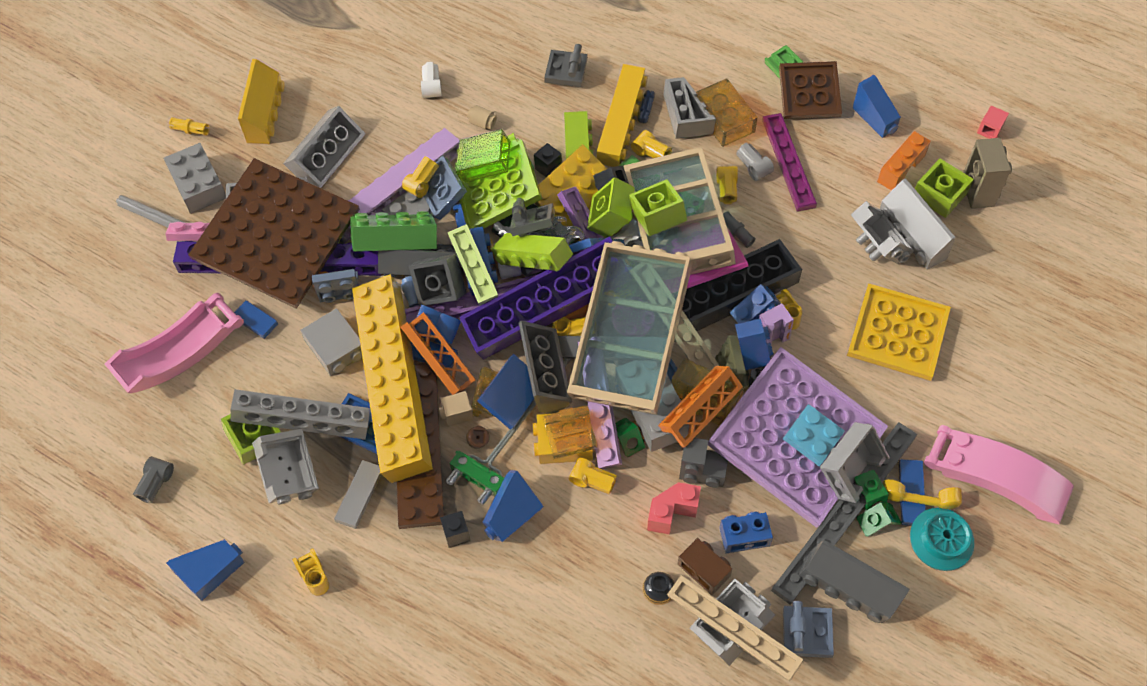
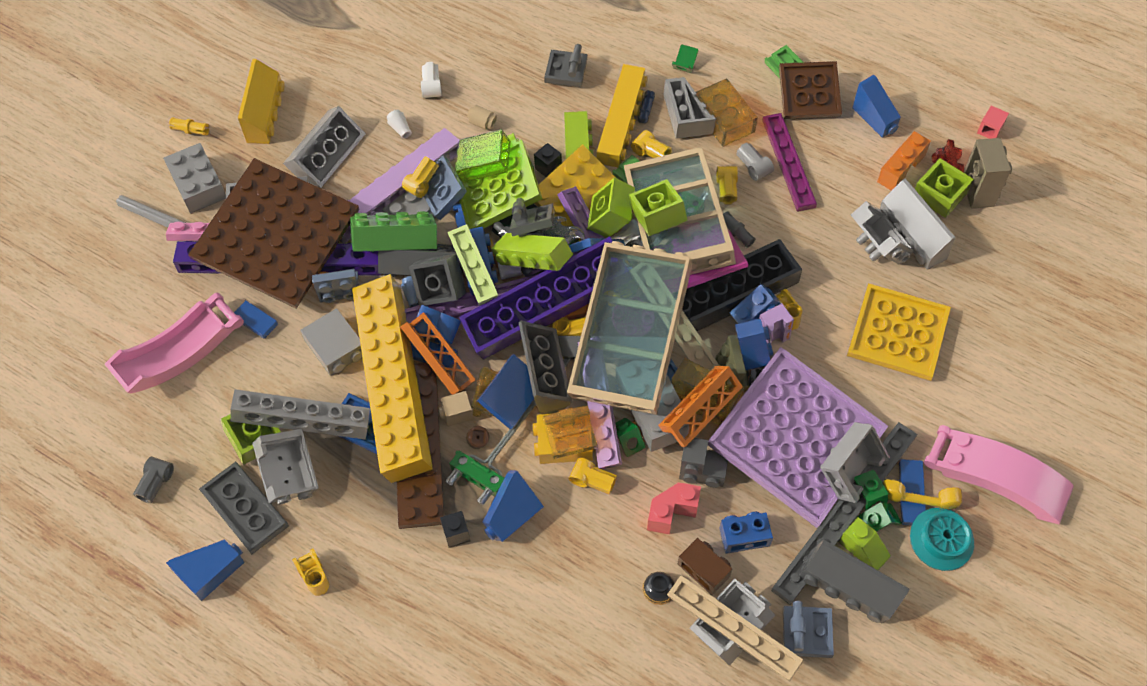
(243, 507): none -> dark grey tile
(358, 494): light grey tile -> none
(399, 123): none -> white cone
(607, 175): black brick -> none
(685, 58): none -> green bracket
(813, 435): medium azure plate -> none
(865, 544): none -> lime slope
(949, 154): none -> clear red hips

